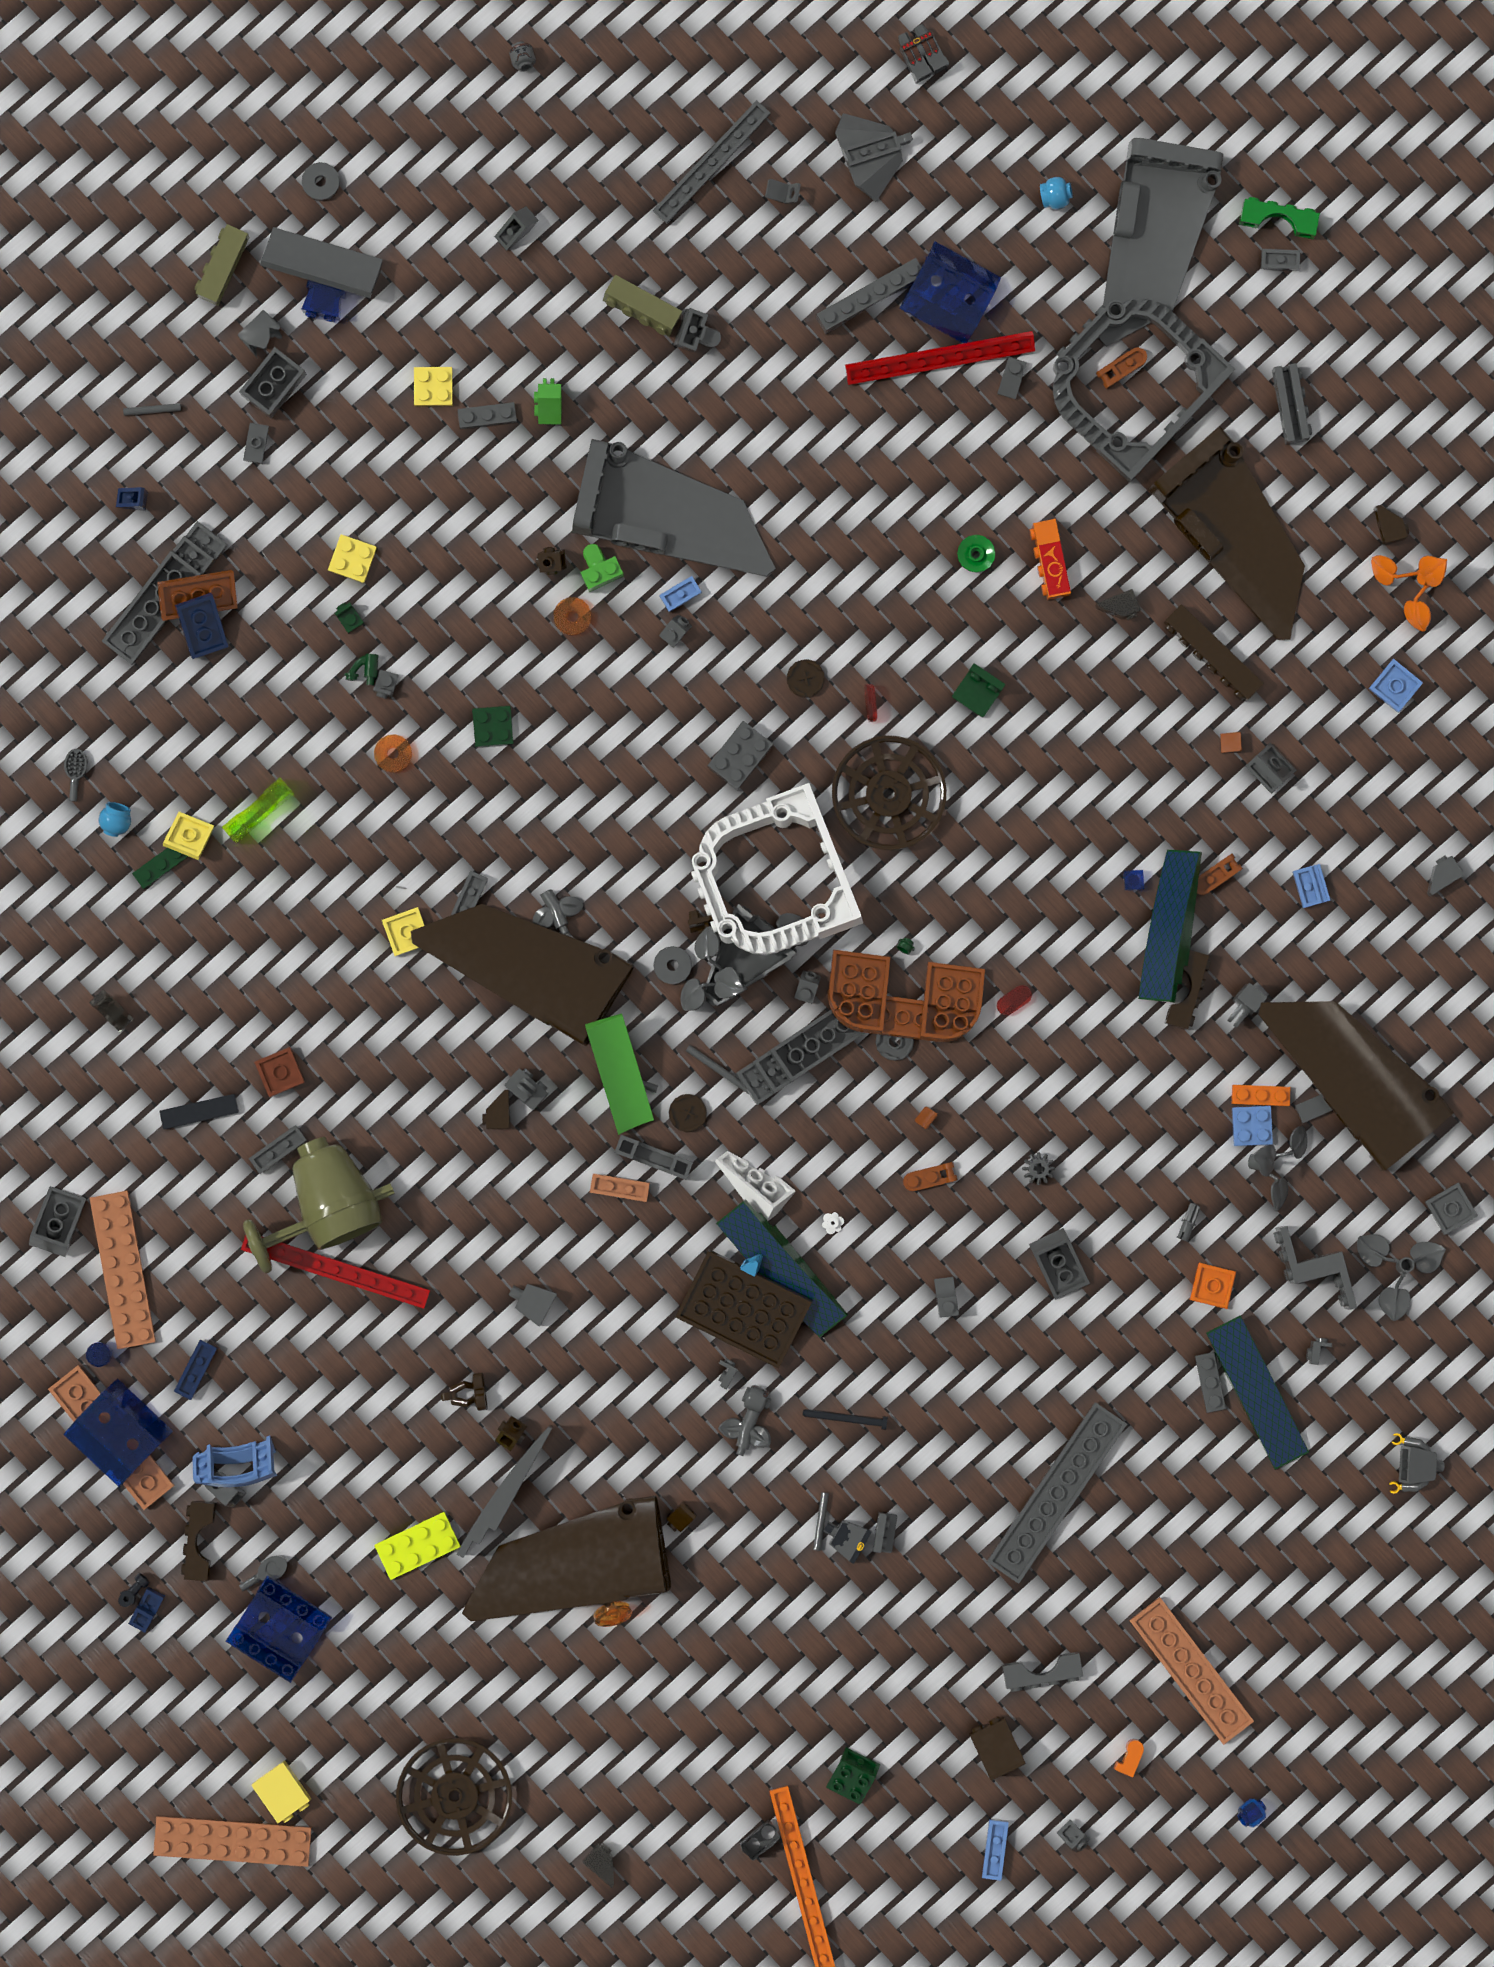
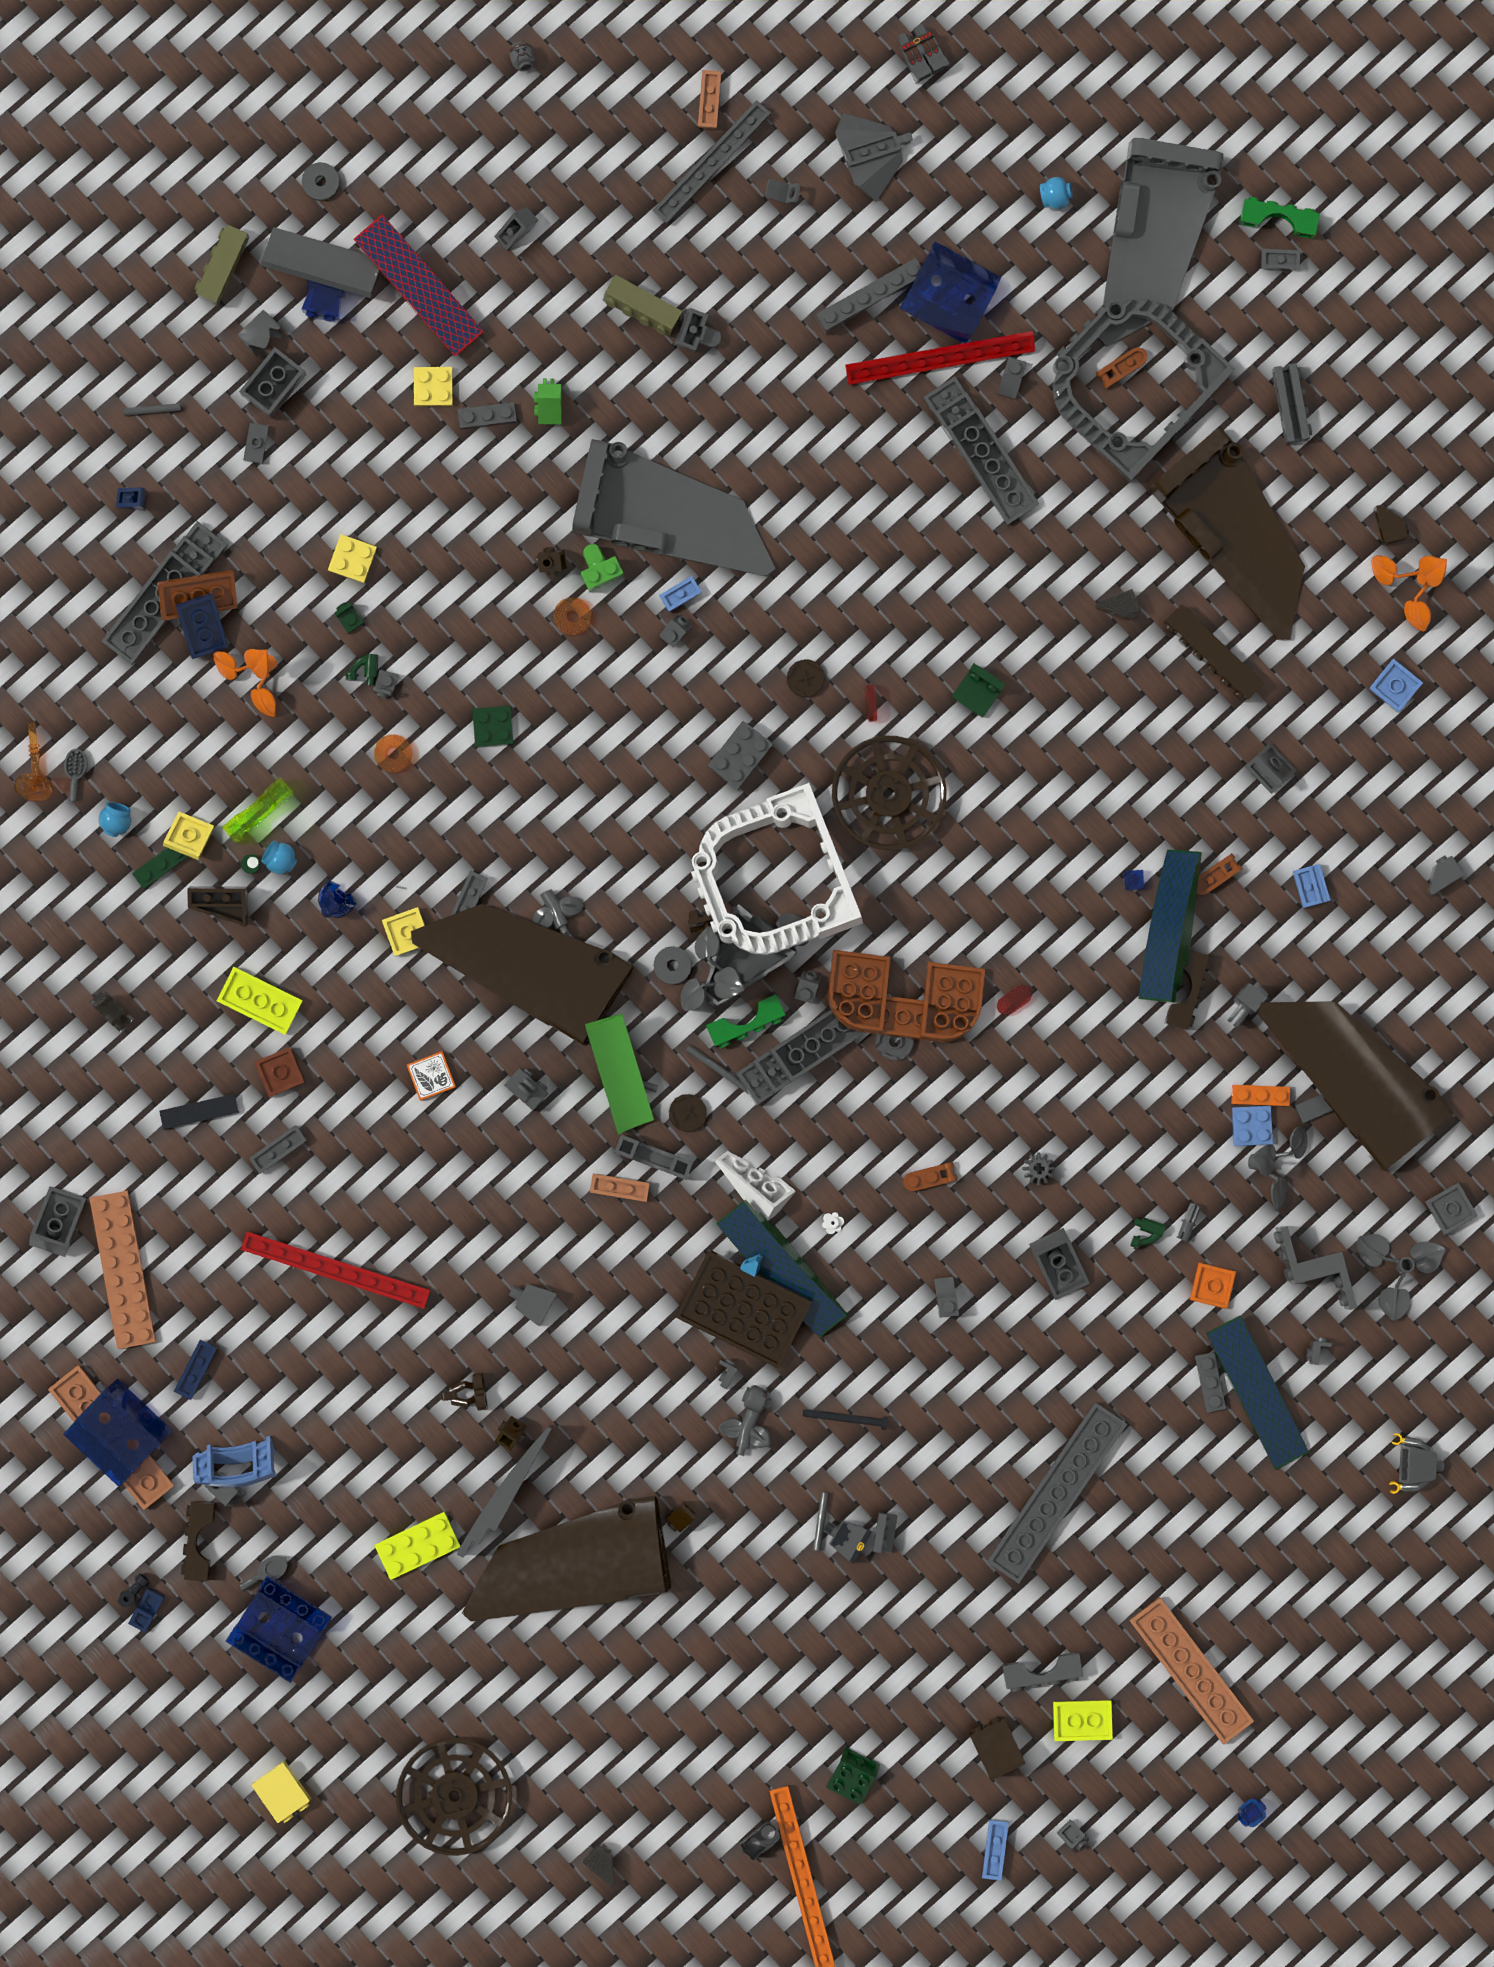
(35, 779): none -> clear orange dish
(99, 1354): clear blue head -> none
(220, 901): none -> dark brown wedge
(232, 1841): nougat plate -> none
(250, 864): none -> dark green tile
(259, 1000): none -> neon yellow plate
(261, 665): none -> orange plant
(279, 857): none -> dark azure piece
(331, 1199): olive piece -> none
(334, 901): none -> clear blue cylinder
(418, 285): none -> dark blue slope
(431, 1075): none -> tile
(498, 1113): dark brown slope -> none
(612, 1615): clear orange tile -> none
(709, 99): none -> nougat plate
(768, 1011): none -> green arch
(905, 946): dark green plate -> none
(925, 1117): dark orange slope -> none
(981, 450): none -> dark grey slope
(983, 547): green dish -> none
(1051, 559): brick -> none
(1082, 1720): none -> neon yellow plate
(1131, 1759): orange leg -> none
(1154, 1228): none -> dark green plant
(1230, 742): dark orange slope -> none

